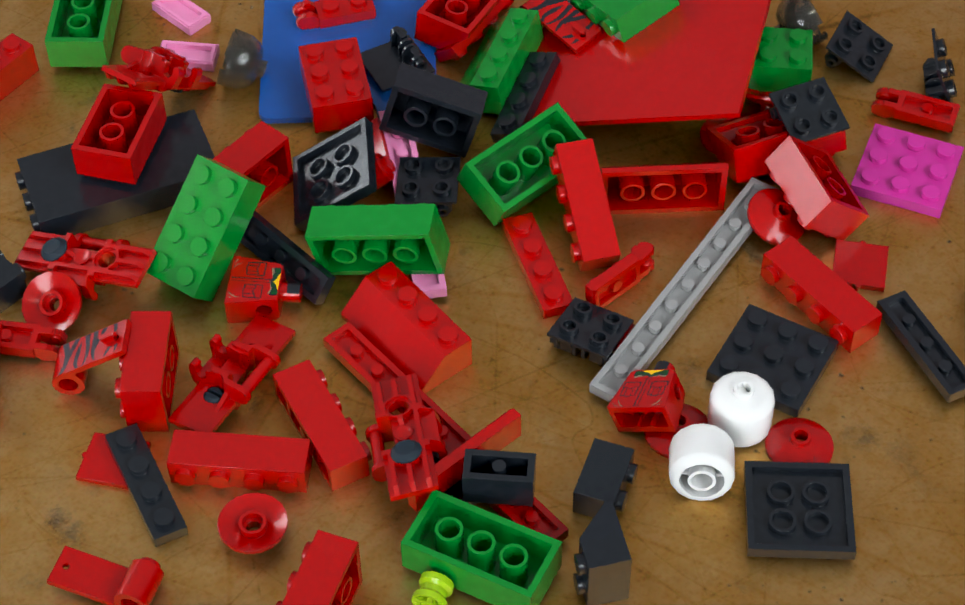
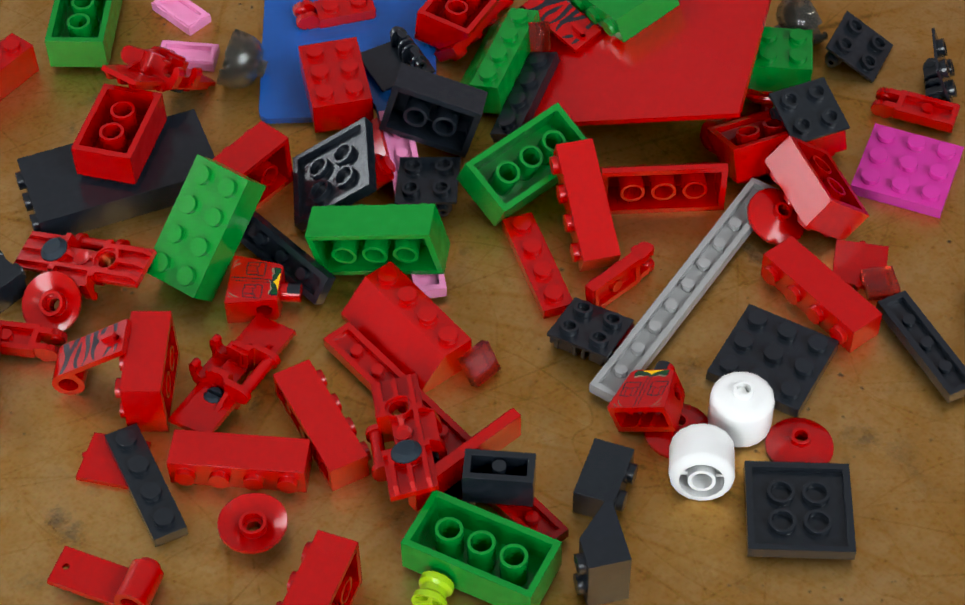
(479, 363): none -> clear red tile
(539, 36): none -> clear red tile
(879, 282): none -> clear red tile

